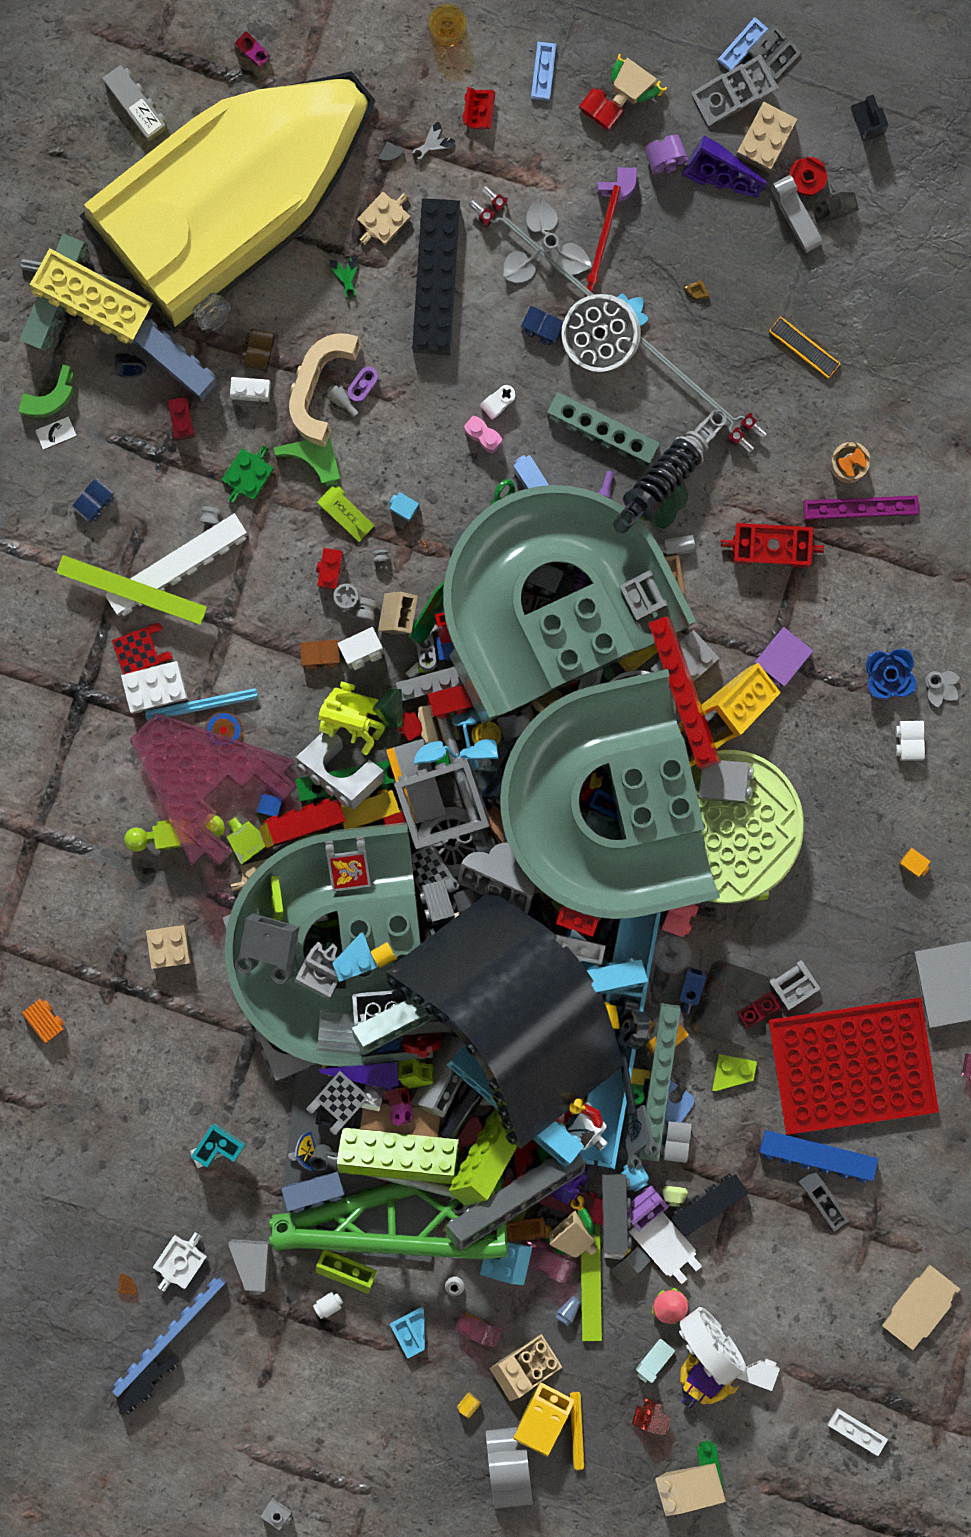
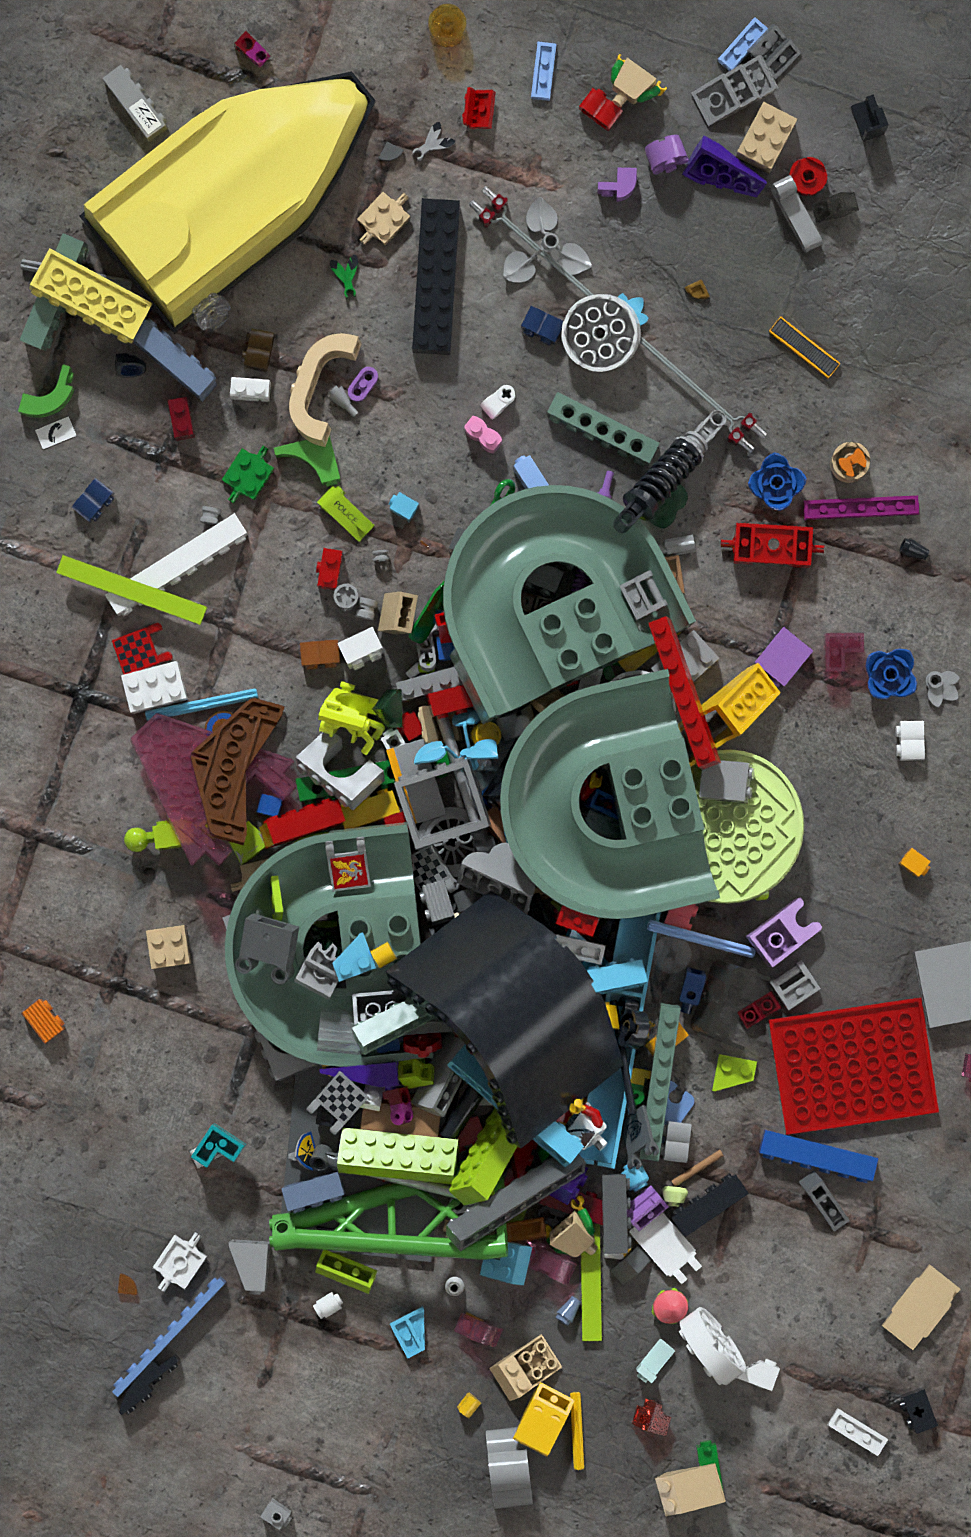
(229, 754): none -> reddish brown wing
(390, 735): none -> white brick
(593, 277): red bar -> none
(697, 1168): none -> medium nougat bar
(700, 1385): torso -> none
(701, 939): none -> light blue axle
(788, 934): none -> lavender brick
(791, 479): none -> blue brick
(836, 647): none -> clear pink brick
(913, 549): none -> black cone
(919, 1399): none -> black brick

